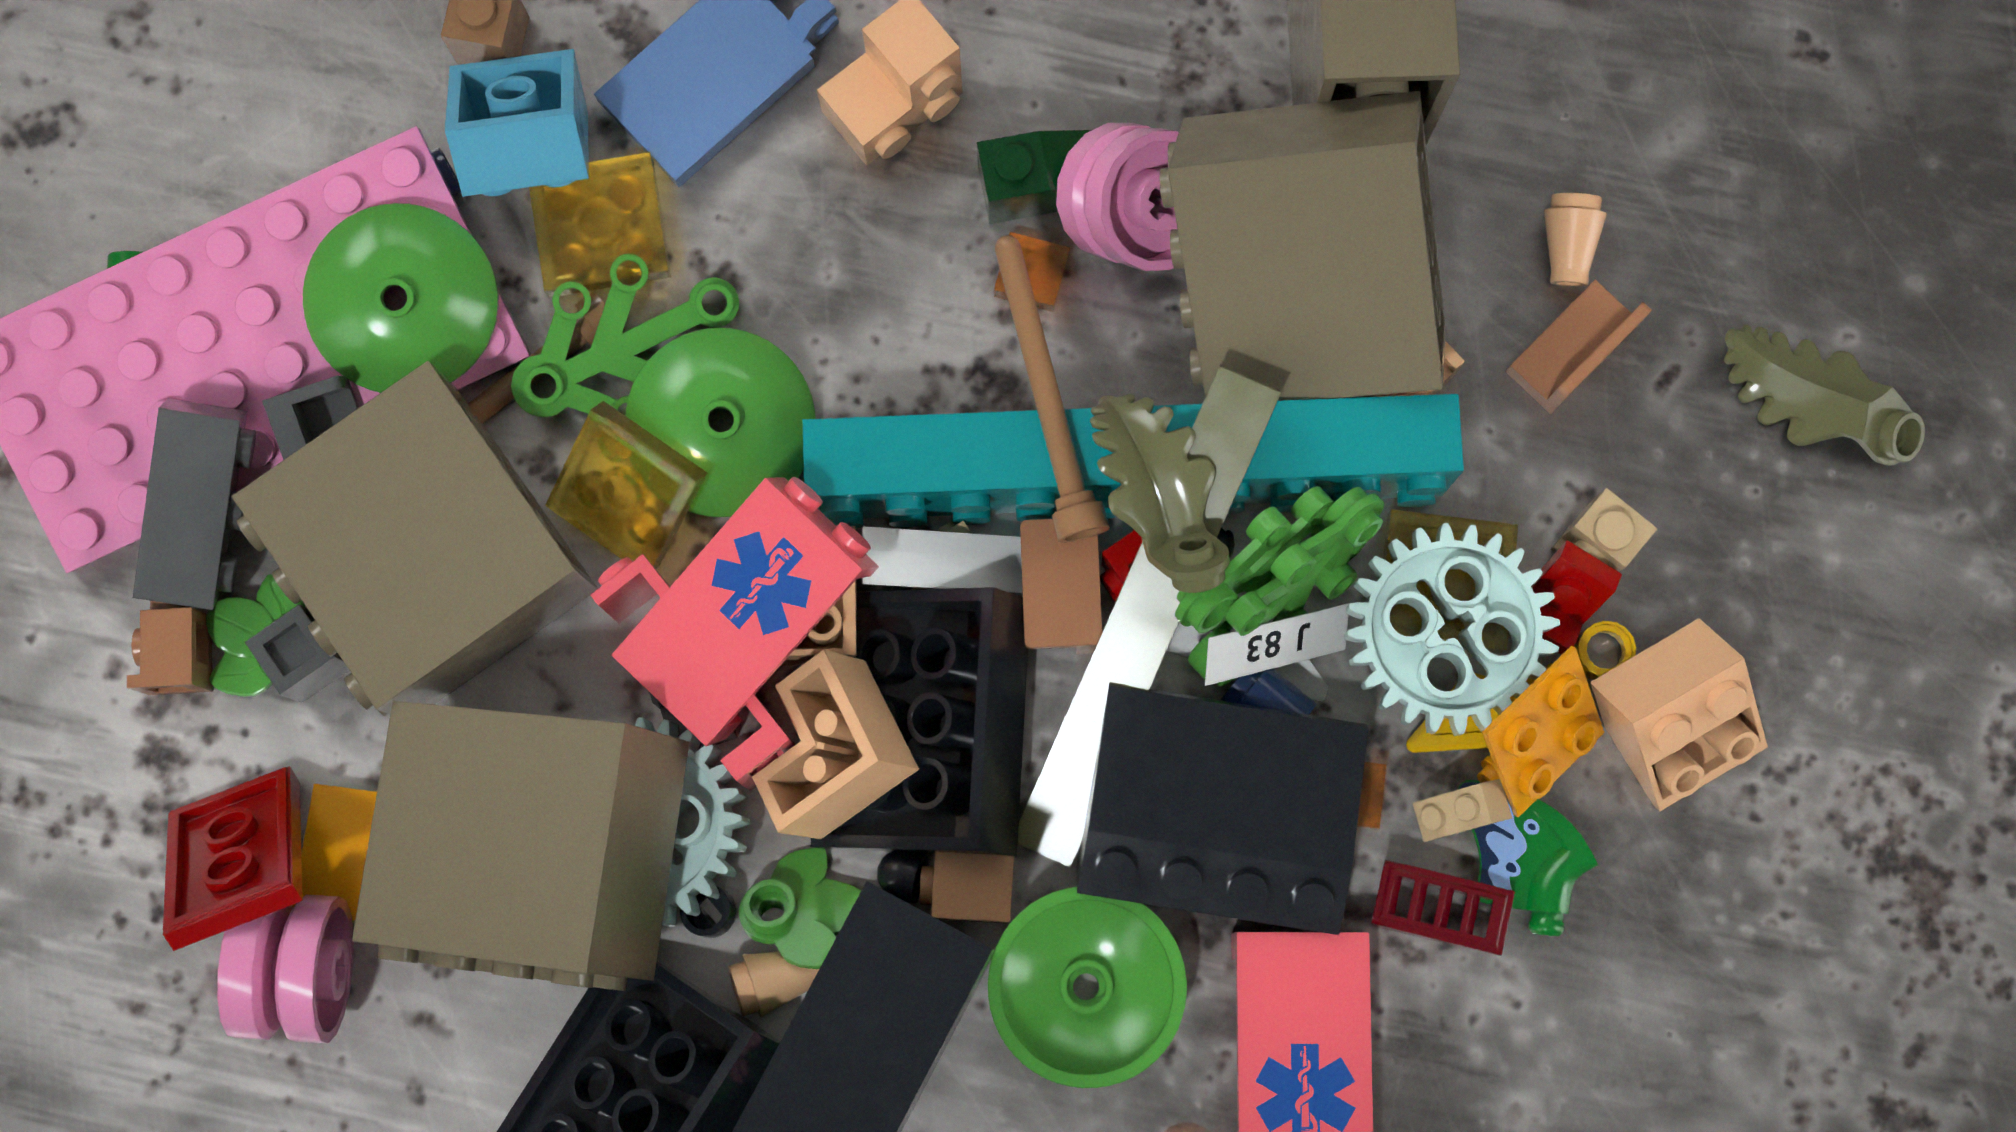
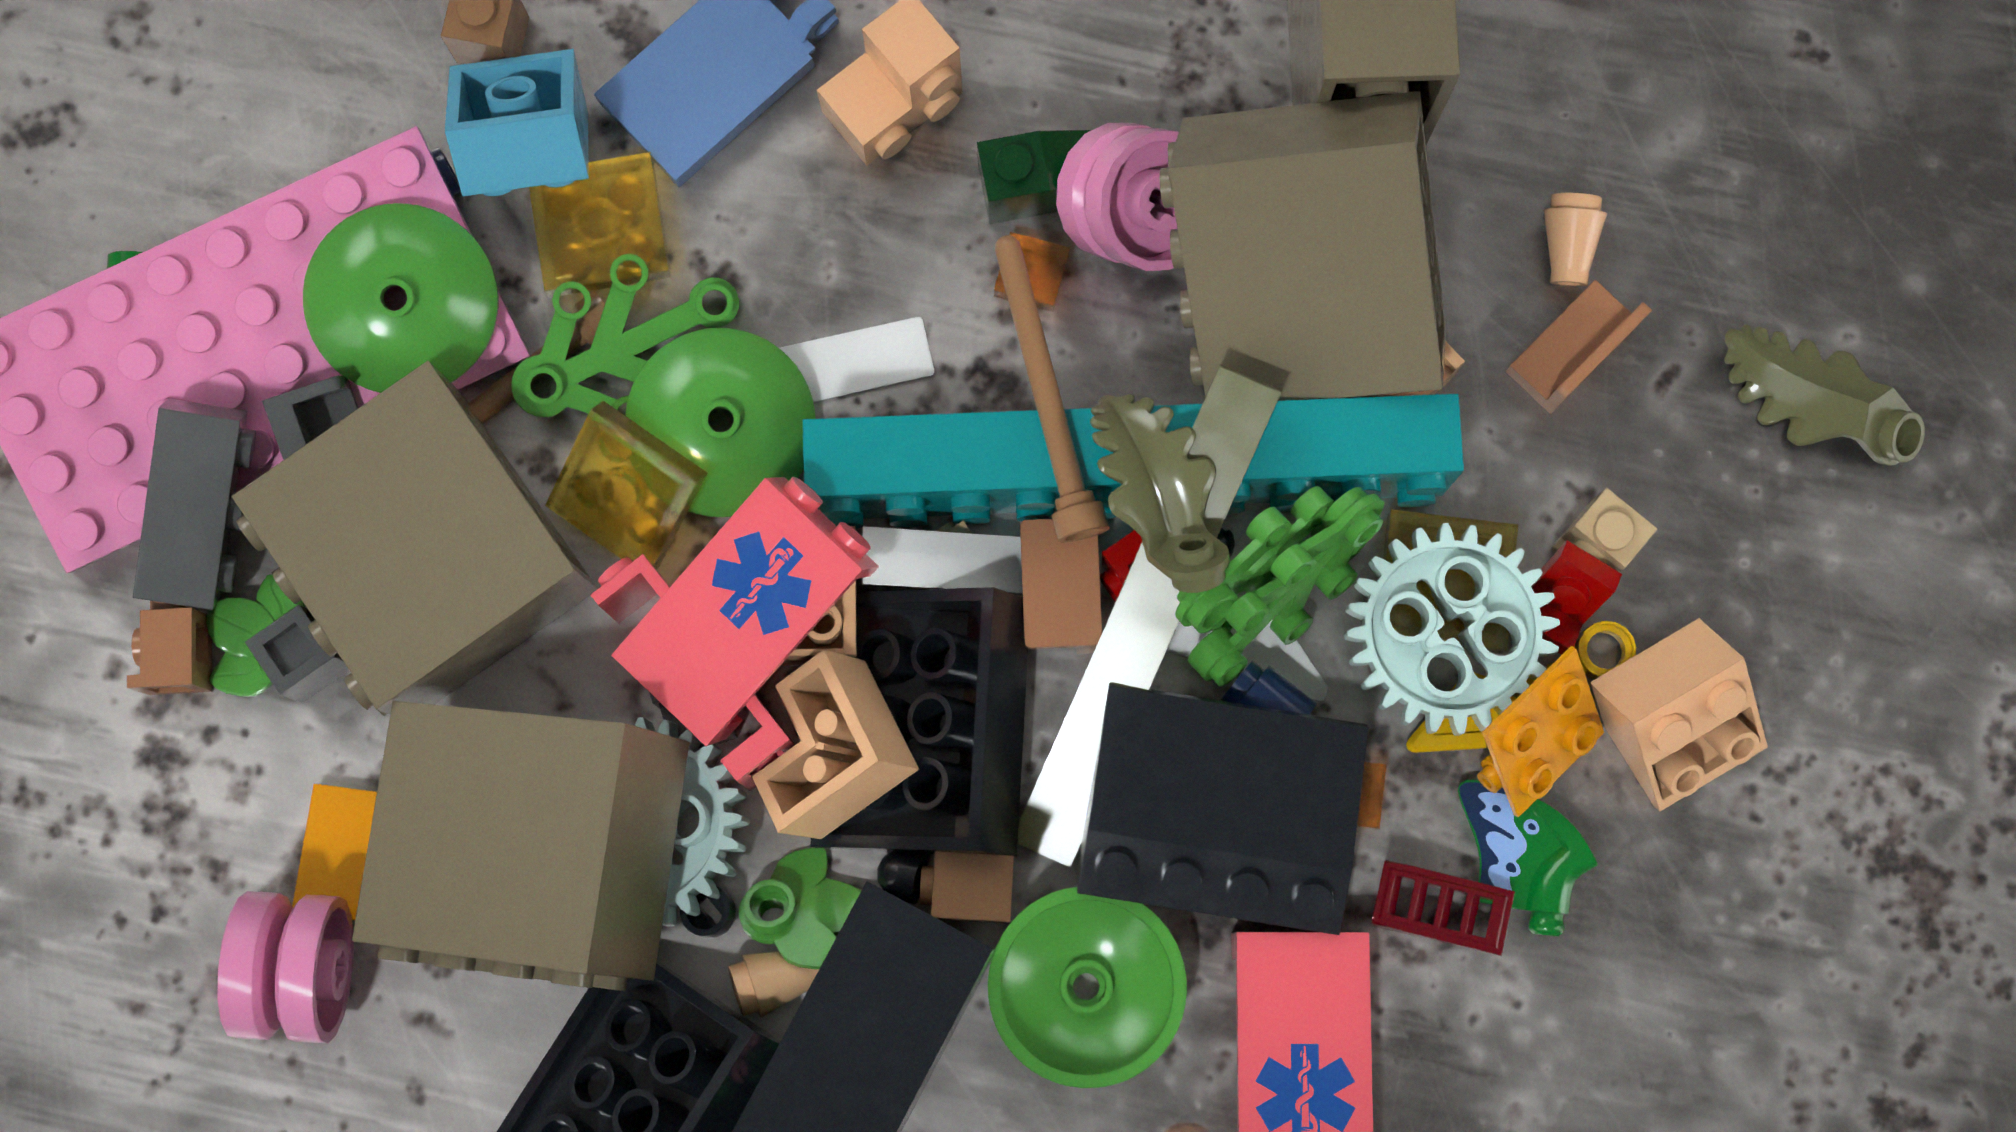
(233, 858): red tile -> none
(863, 358): none -> white sticker
(1276, 644): white sticker -> none
(1462, 810): tan piece -> none

